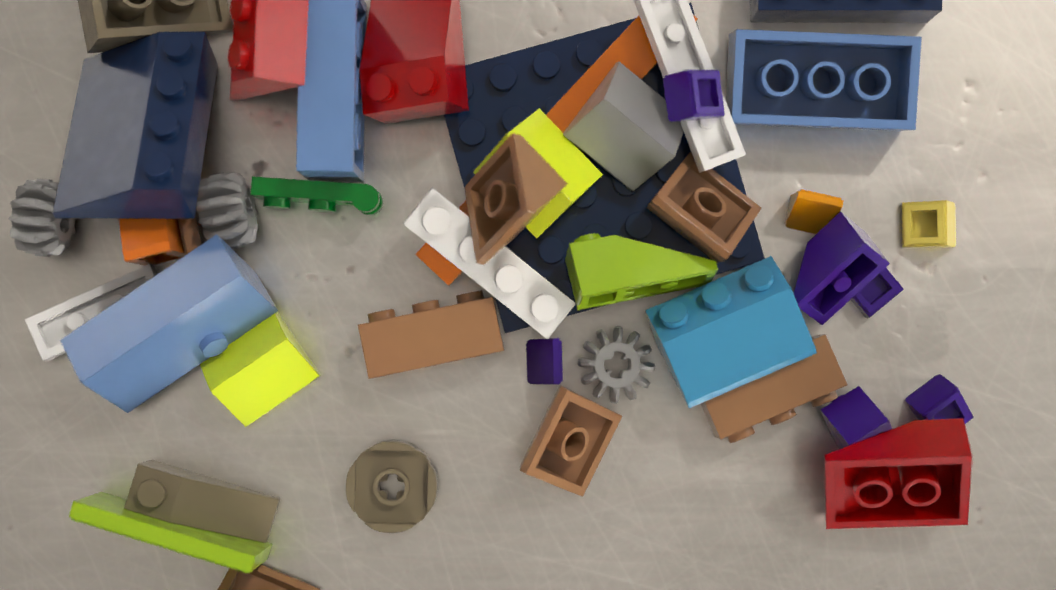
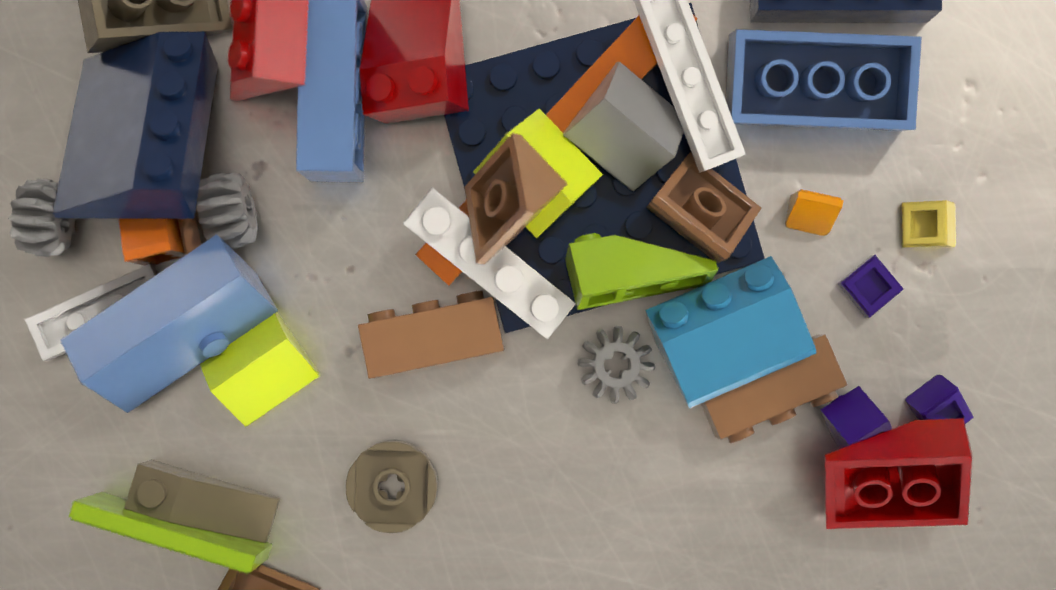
(320, 195): green plate -> none
(544, 361): dark purple slope -> none
(570, 442): medium nougat slope -> none
(693, 95): dark purple slope -> none
(836, 267): dark purple slope -> none

